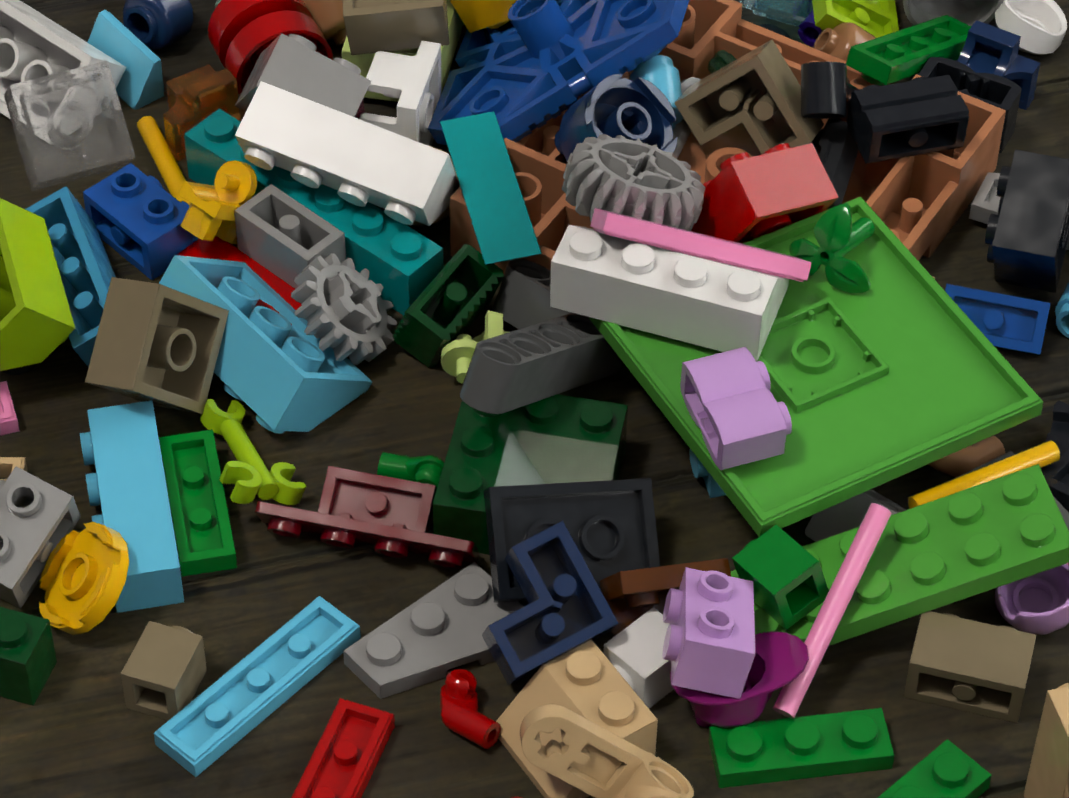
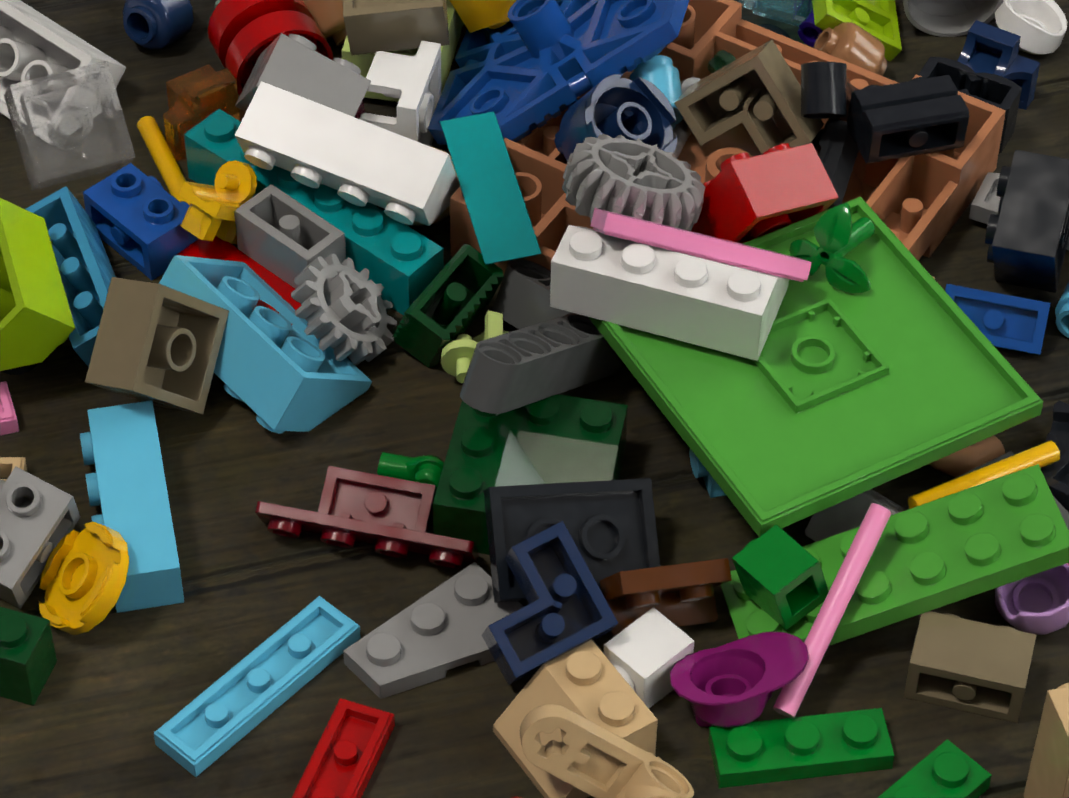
(143, 73): medium azure slope -> none
(163, 670): dark tan brick -> none
(197, 503): green plate -> none
(249, 470): lime bar -> none
(461, 712): red arm -> none
(710, 632): lavender brick -> none
(735, 408): lavender brick -> none
(908, 50): green plate -> none

